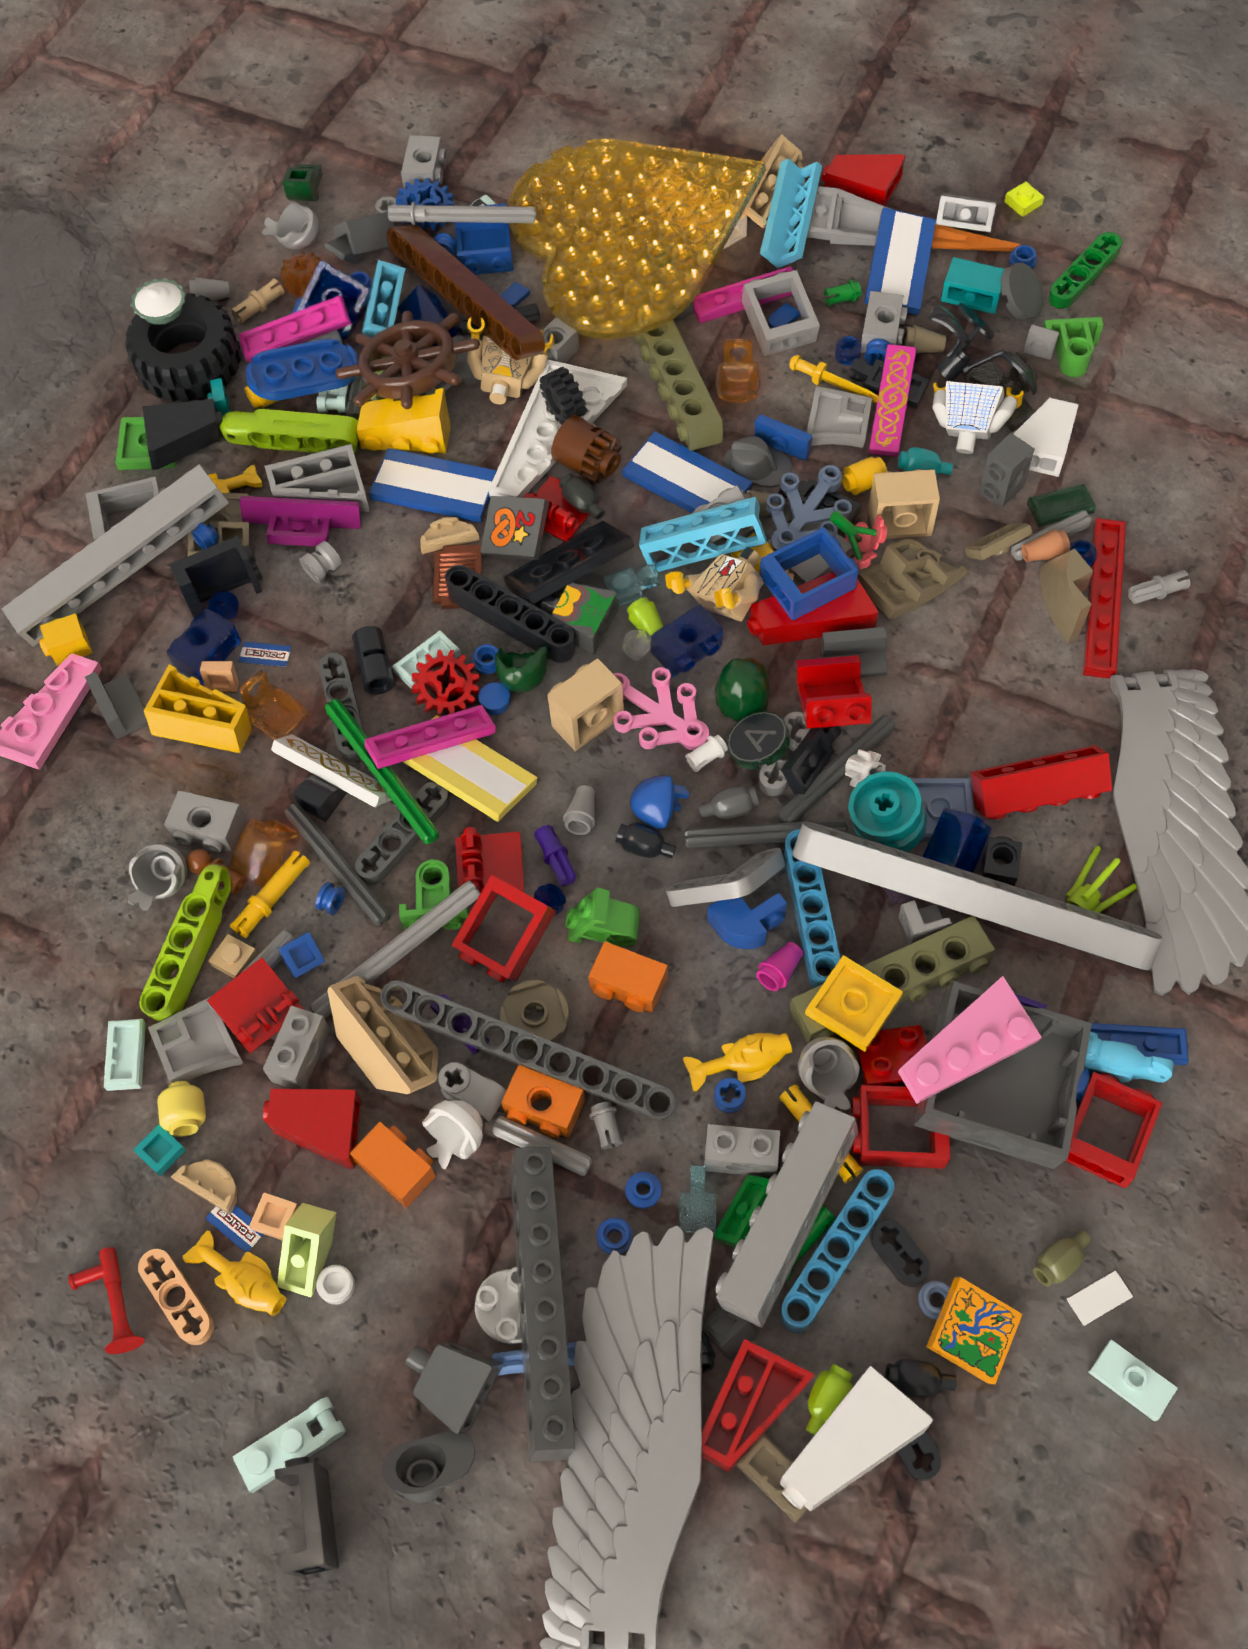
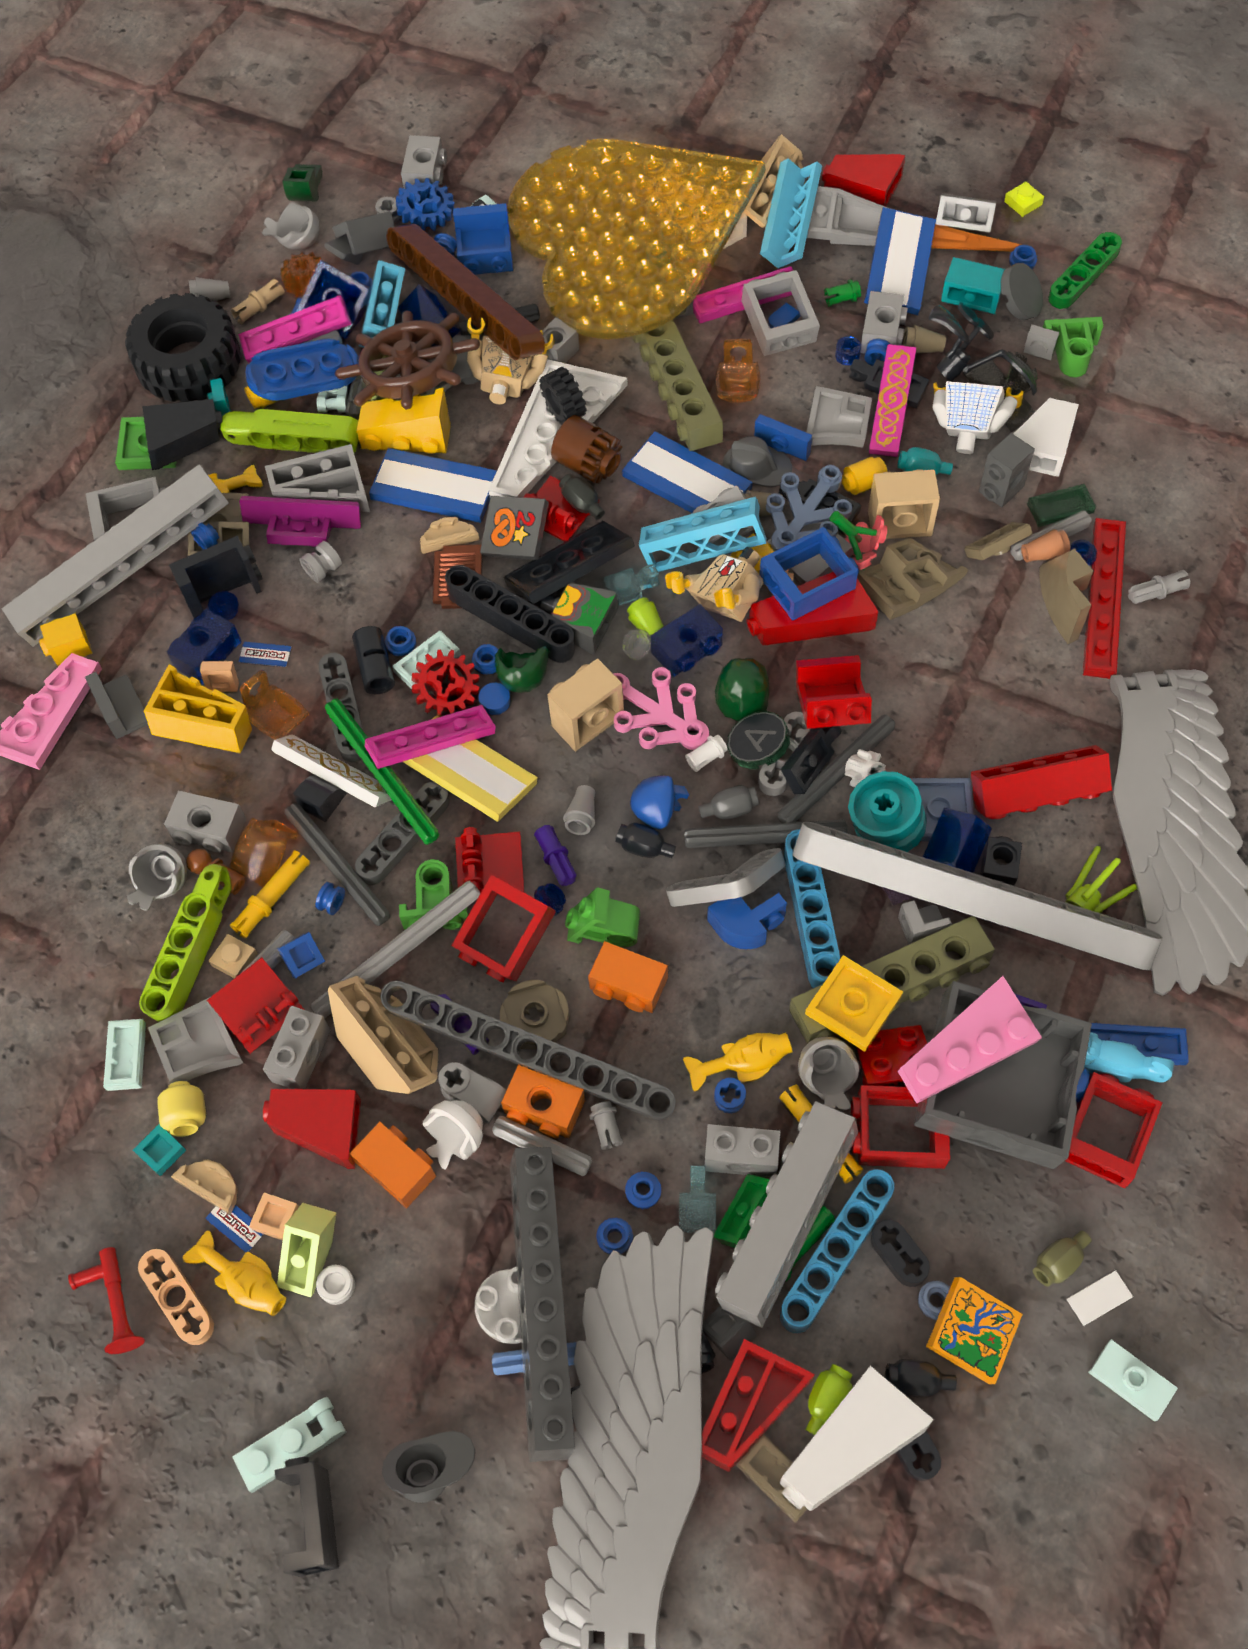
(159, 301): white piece -> none
(399, 634): none -> blue plate
(453, 1382): dark grey torso -> none
(471, 214): light grey axle -> none
(515, 294): blue piece -> none
(779, 967): dark pink cone -> none
(820, 374): yellow sword -> none
(863, 642): dark grey panel -> none

